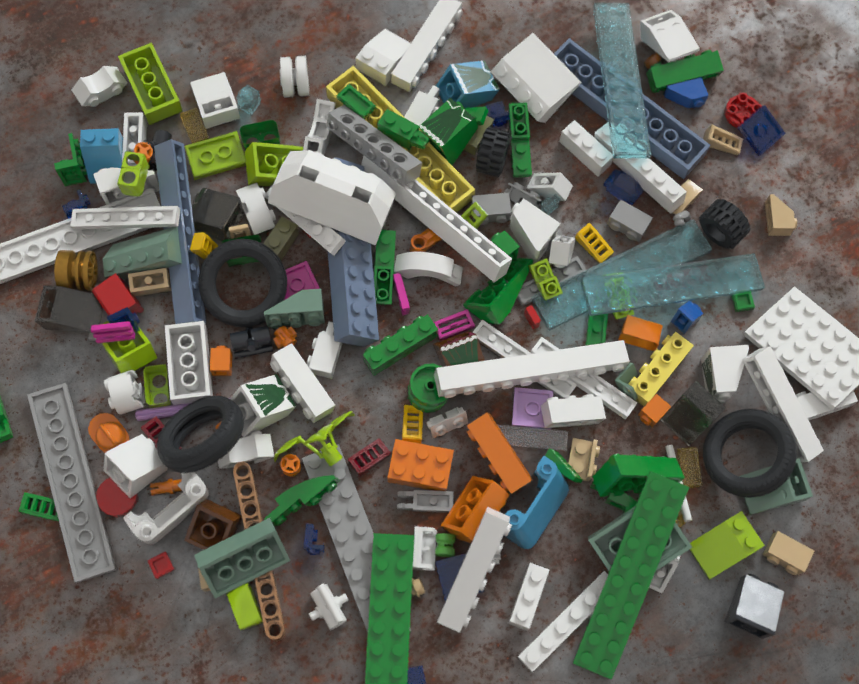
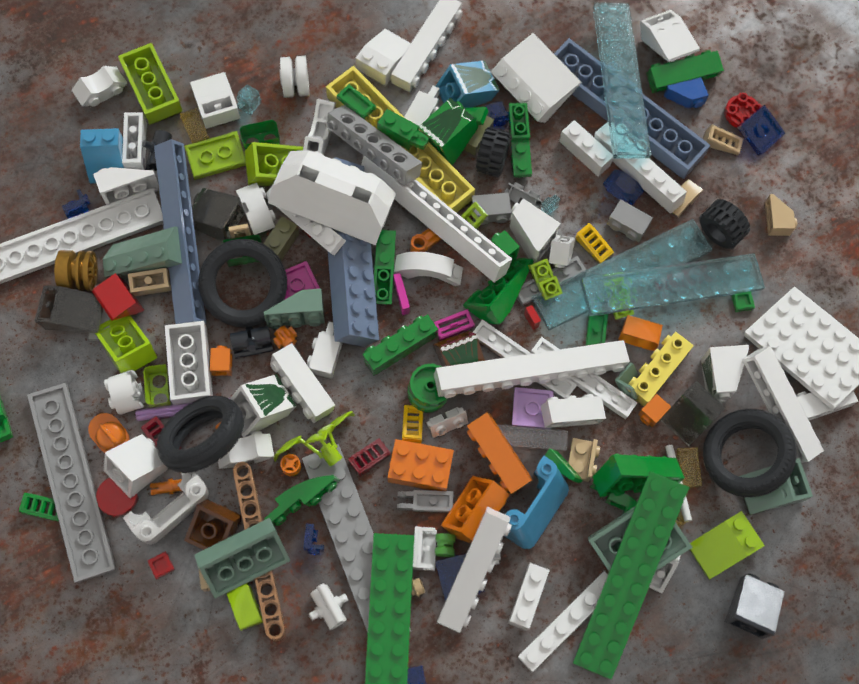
(72, 170): green bracket -> none
(113, 332): dark pink tile -> none
(124, 316): clear blue bracket -> none
(125, 217): white plate -> none
(137, 187): lime piece -> none
(143, 148): orange wheel -> none
(202, 245): yellow slope -> none
(550, 184): white slope -> none
(651, 60): dark orange tile -> none
(681, 217): light grey arm -> none
(687, 316): blue slope -> none
(788, 553): tan brick -> none

